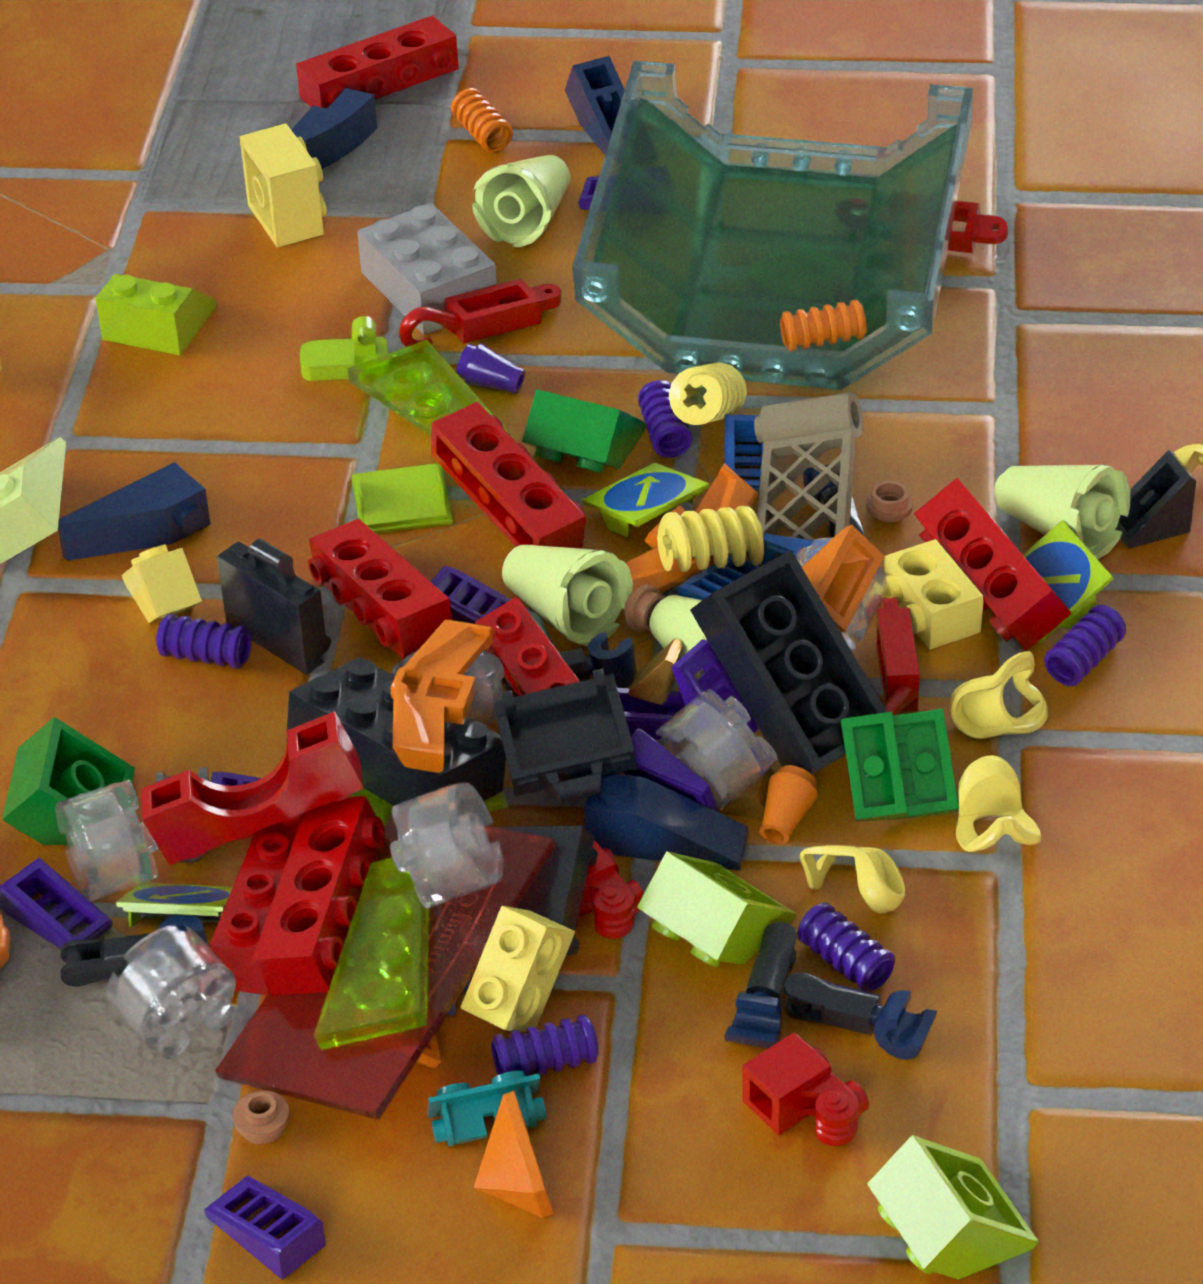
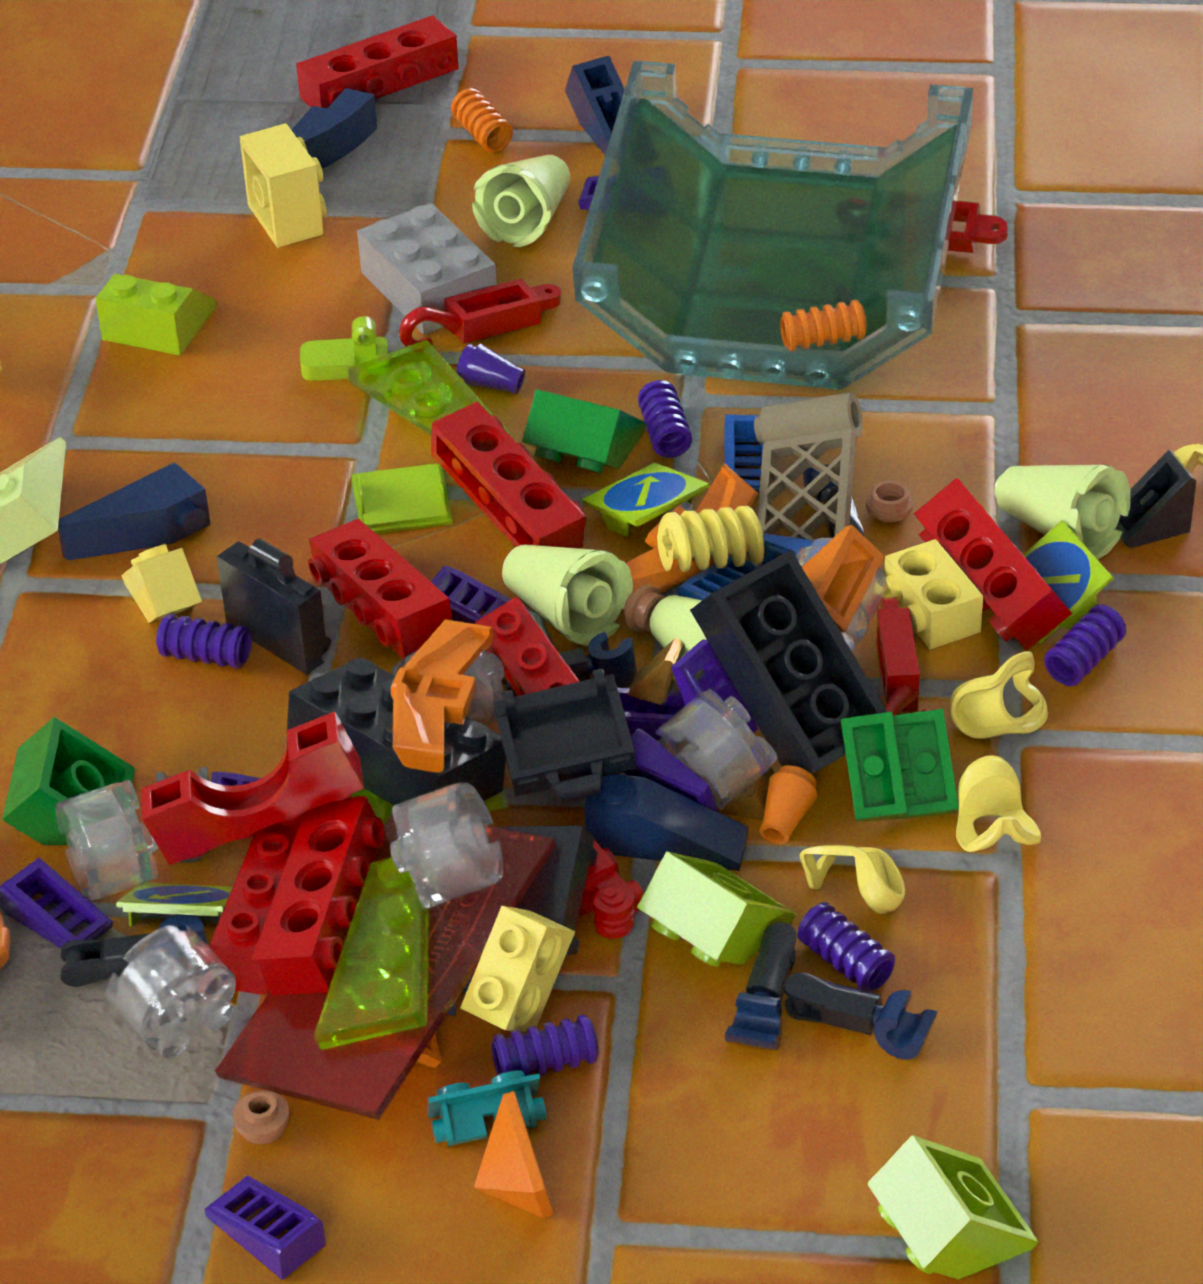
(707, 393): light yellow piece -> none
(798, 1082): red brick -> none

